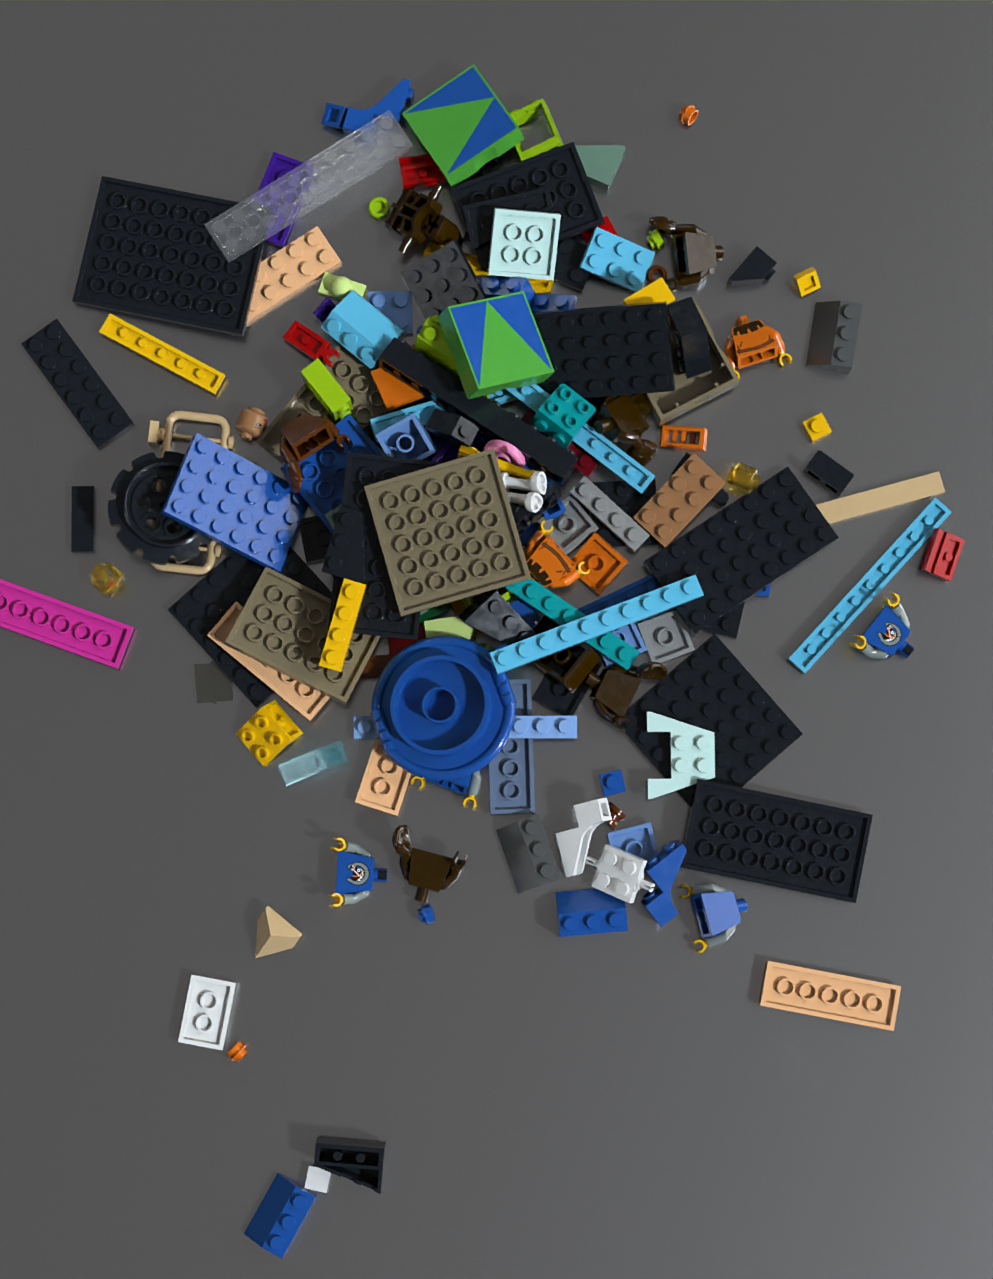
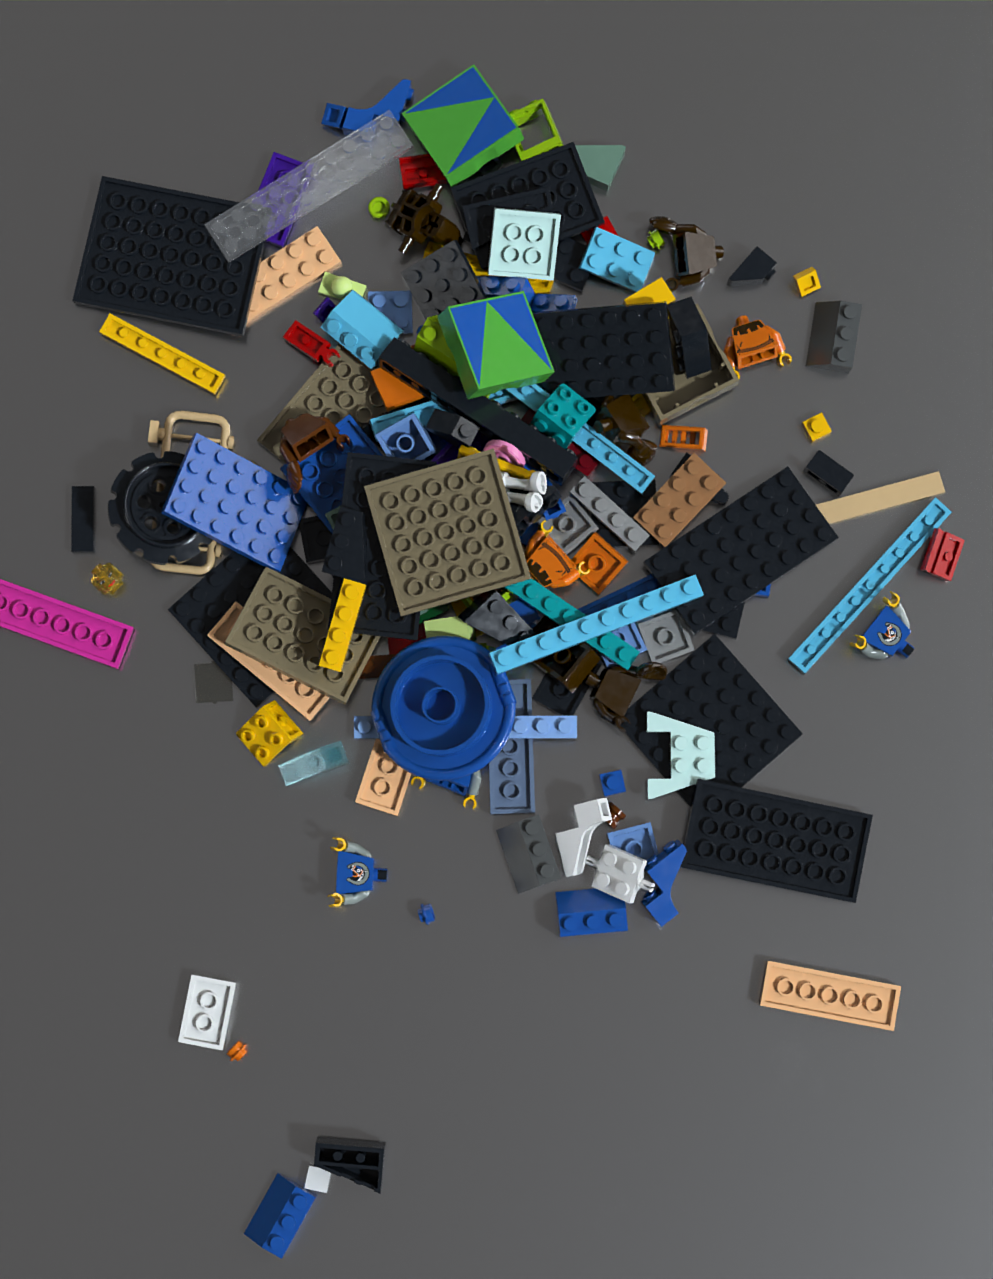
(77, 384): black plate -> none
(251, 423): medium nougat head -> none
(274, 934): tan slope -> none
(327, 390): lime window -> none
(423, 868): dark brown torso -> none
(656, 269): reddish brown plate -> none
(688, 114): orange plate -> none
(715, 911): torso -> none
(743, 478): clear yellow head -> none

